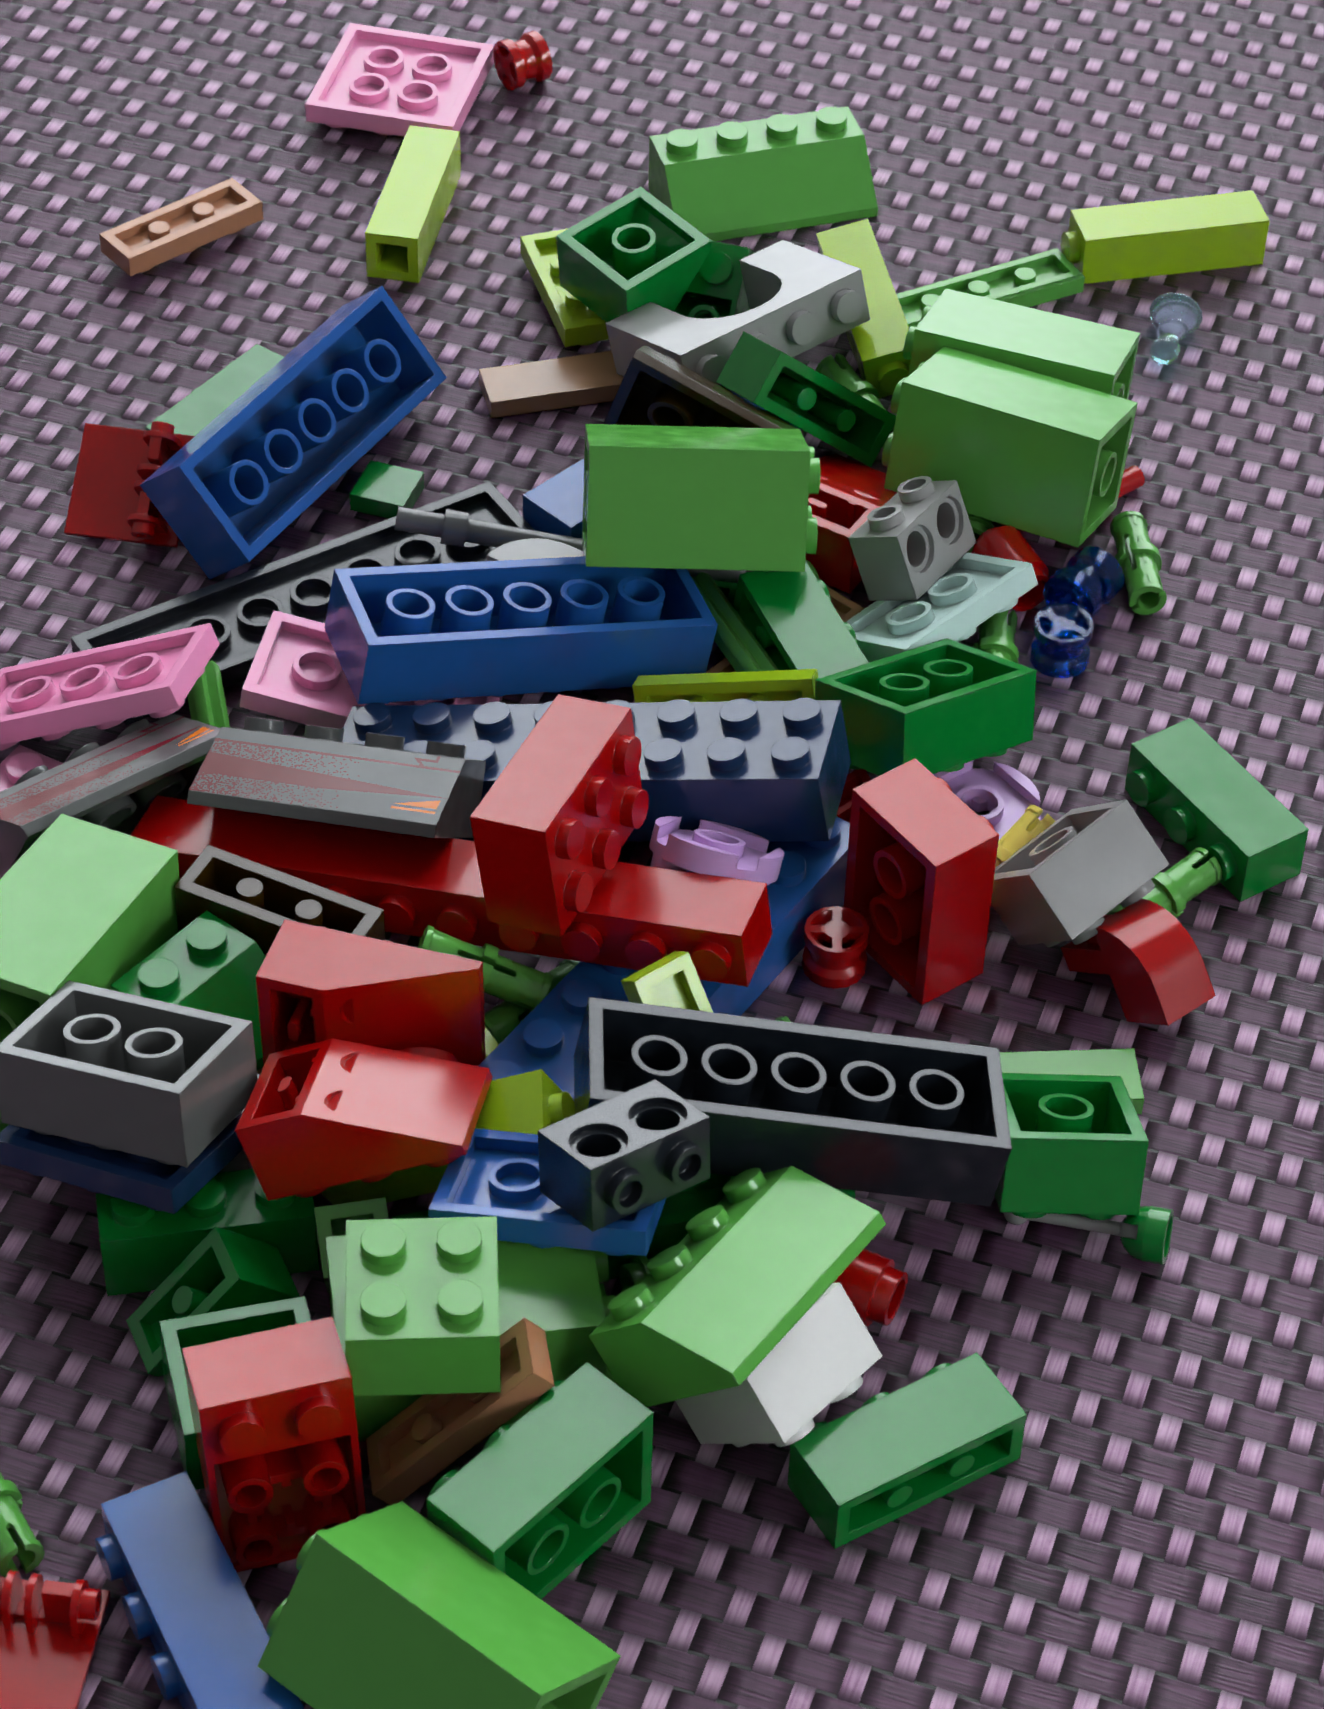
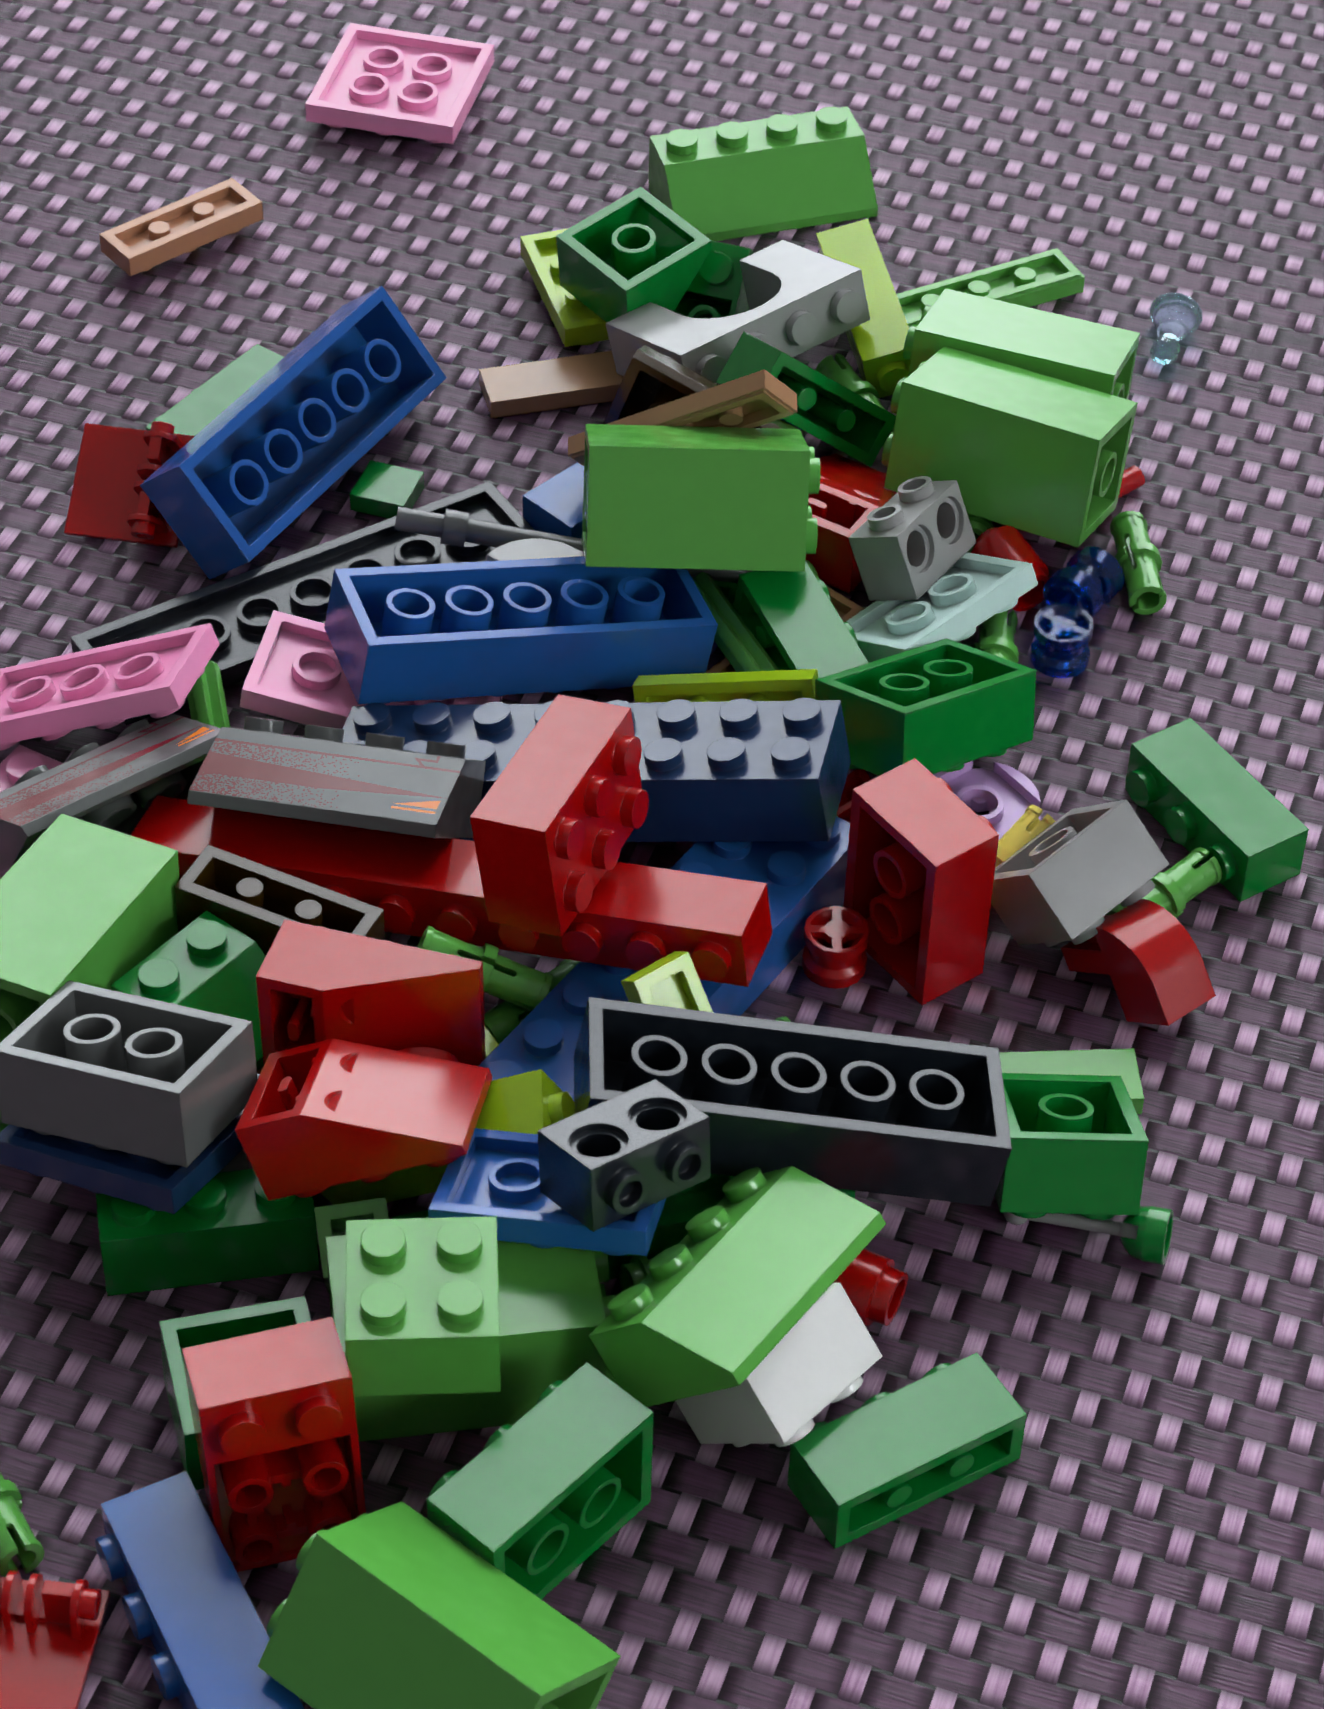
(216, 1276): green slope -> none
(413, 204): brick -> none
(446, 1426): nougat plate -> none
(522, 60): red wheel -> none
(714, 851): lavender plate -> none
(736, 404): none -> medium nougat tile
(1166, 236): lime brick -> none

